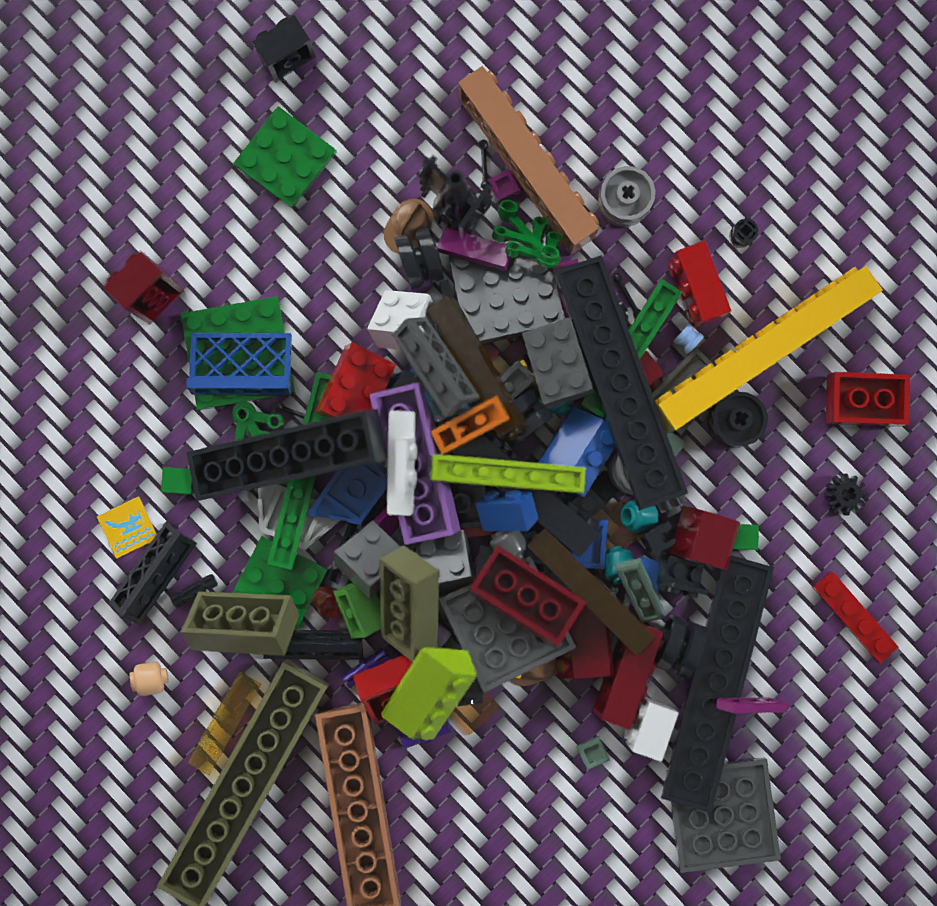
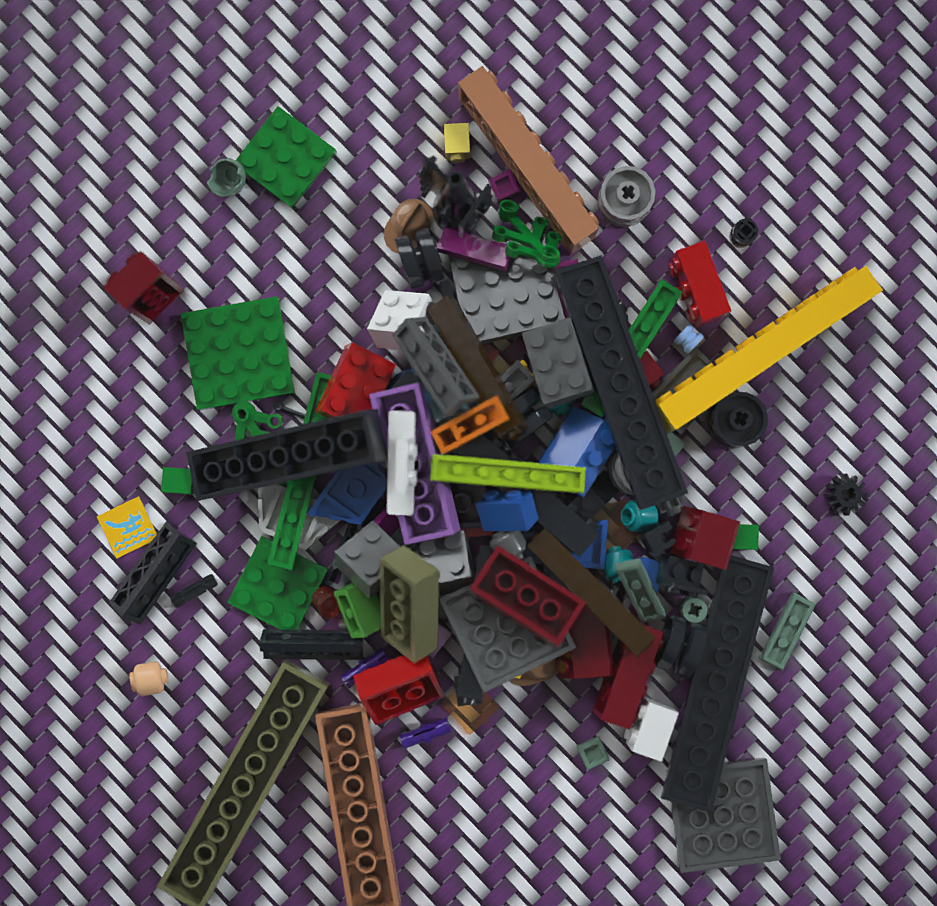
(224, 723): clear yellow slope -> none
(226, 178): none -> sand green hair
(240, 384): blue fence -> none
(241, 623): olive brick -> none
(284, 48): black brick -> none
(429, 692): lime slope -> none
(457, 142): none -> light yellow brick
(483, 145): black hinge -> none
(617, 277): black hinge -> none
(689, 608): none -> sand green wheel
(752, 705): magenta tile -> none
(787, 631): none -> sand green tile
(855, 617): red plate -> none
(868, 399): red brick -> none

